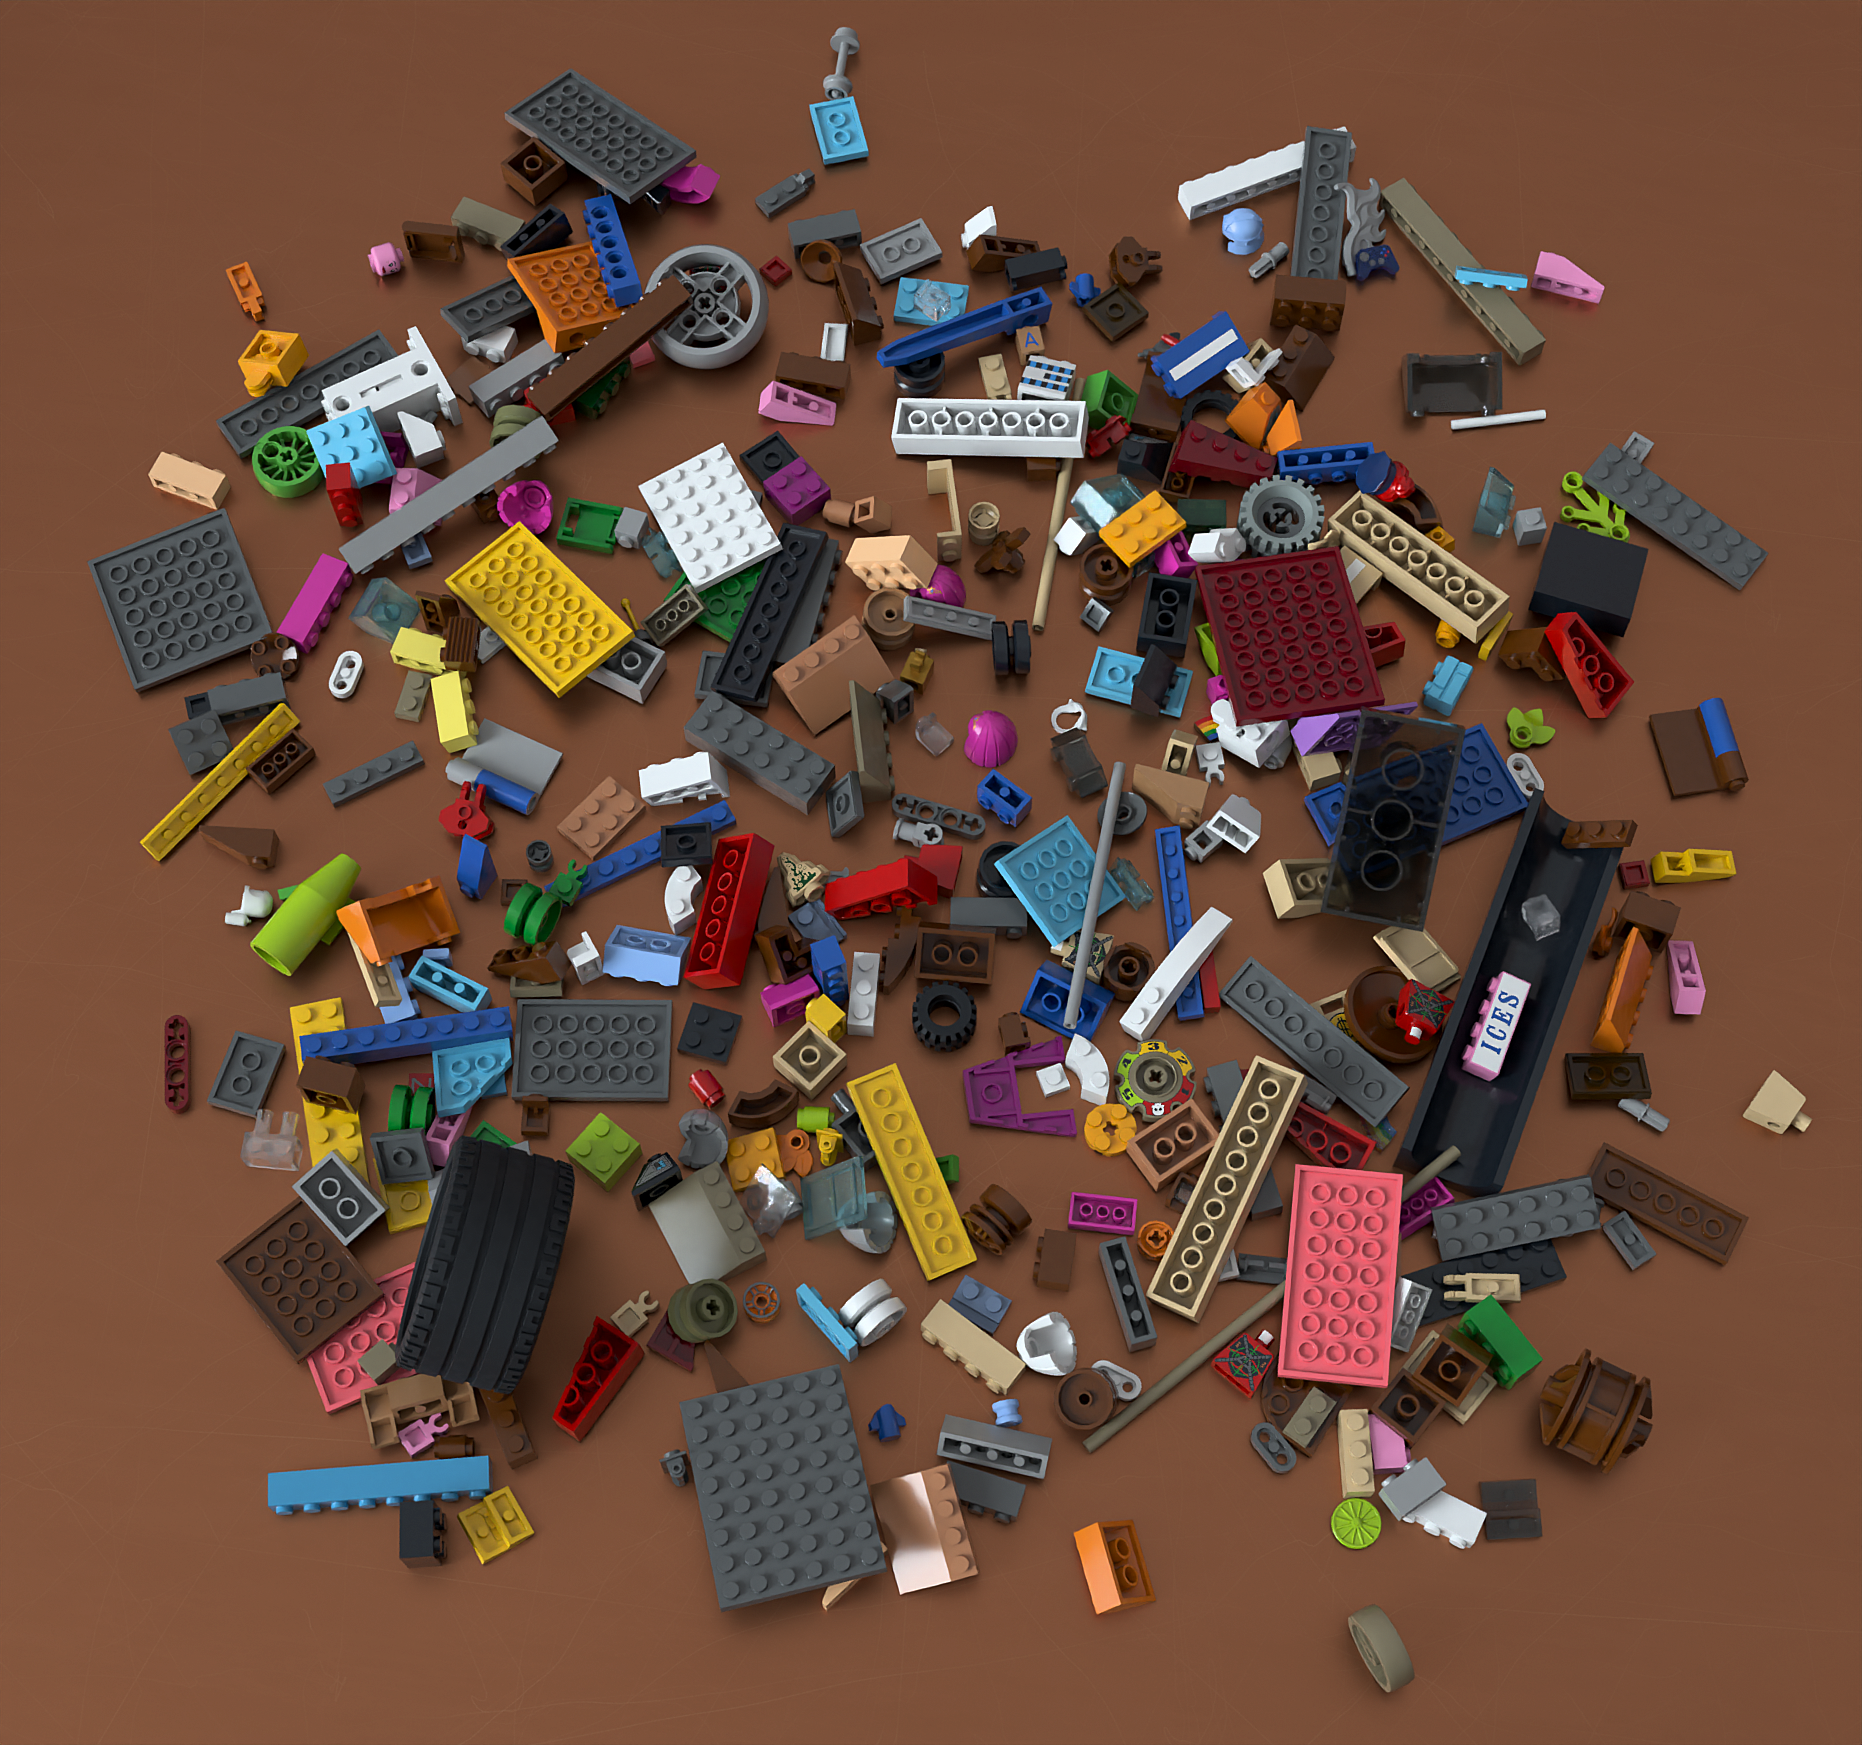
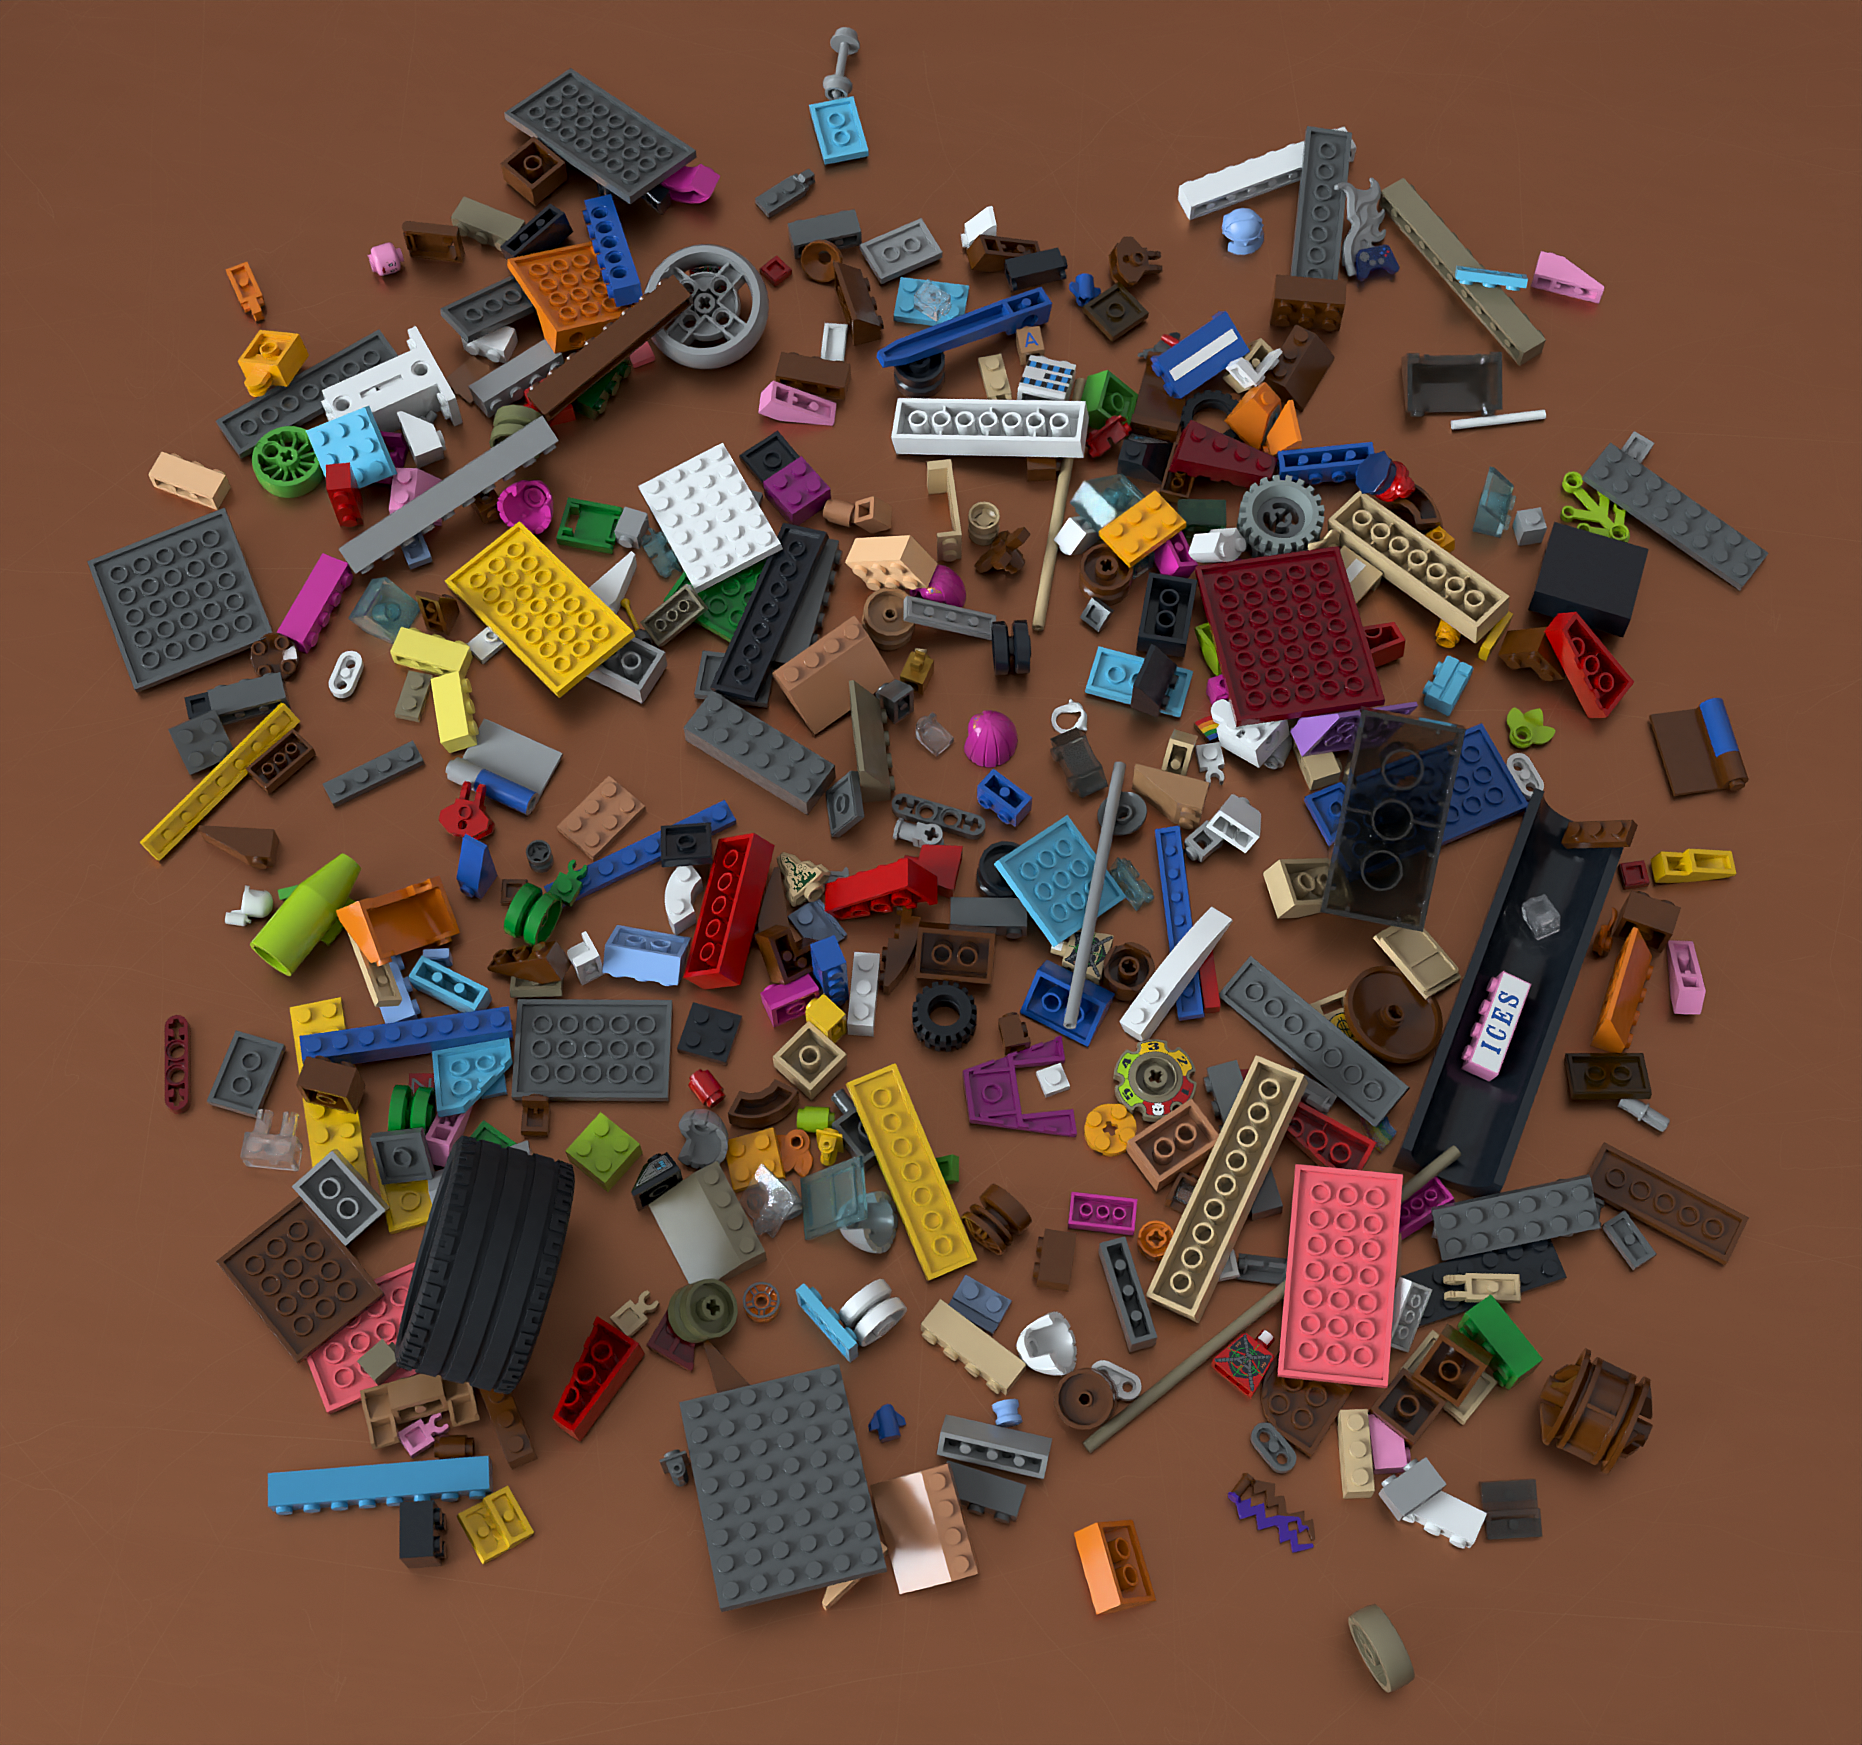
(461, 645): reddish brown brick -> none
(614, 584): none -> white slope
(683, 778): white wedge -> none
(1090, 1068): white brick -> none
(1269, 260): light grey axle -> none
(1281, 1520): none -> piece
(1309, 1417): dark tan plate -> none
(1356, 1523): lime wheel -> none
(1421, 1011): torso -> none
(1778, 1105): tan torso -> none

